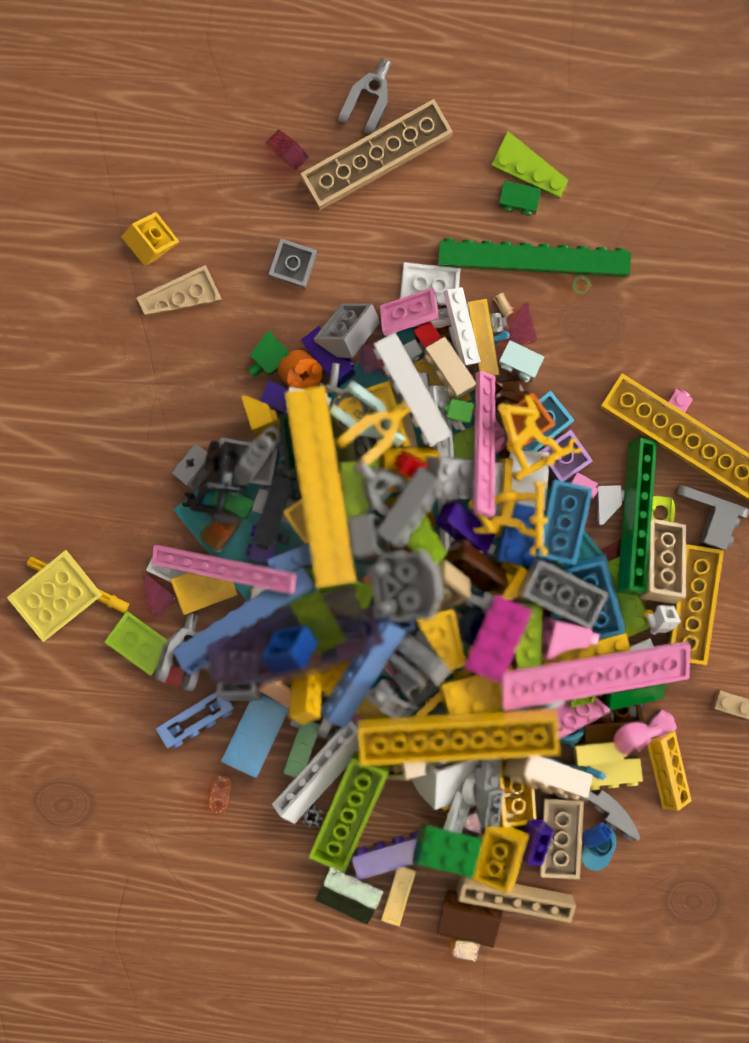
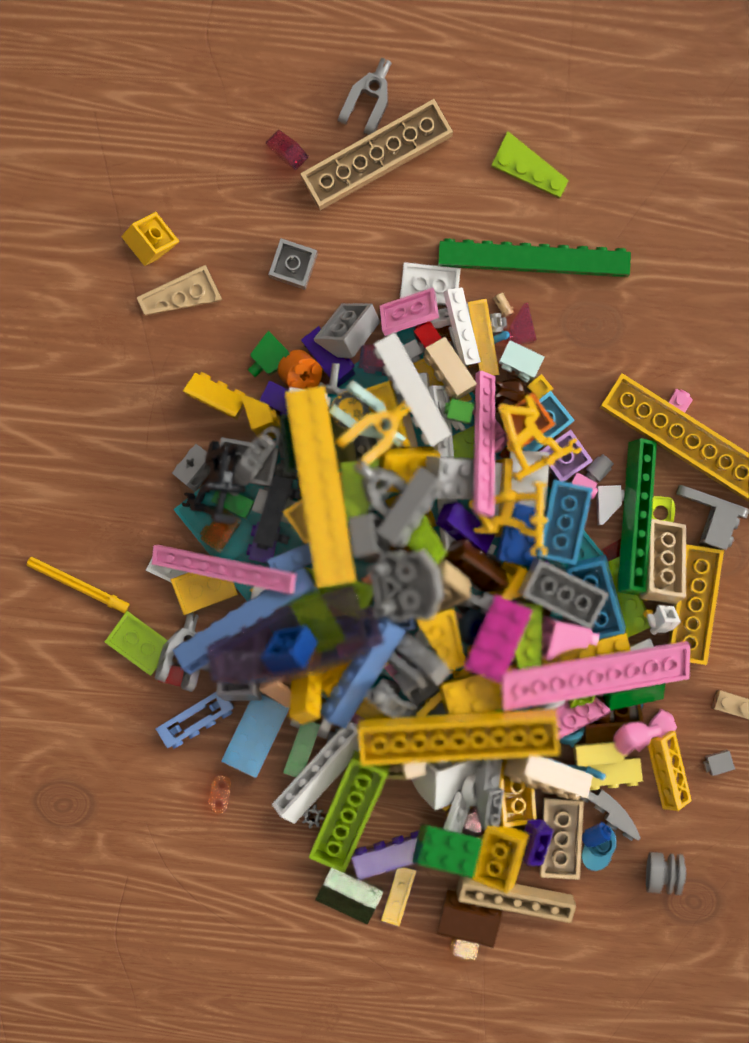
(54, 596): light yellow plate -> none
(157, 596): clear pink slope -> none
(215, 395): none -> yellow slope
(408, 463): red brick -> none
(519, 198): green brick -> none
(539, 387): none -> yellow tile
(581, 284): clear yellow tile -> none
(599, 468): none -> light grey brick
(665, 873): none -> light grey wheel
(718, 763): none -> light grey brick

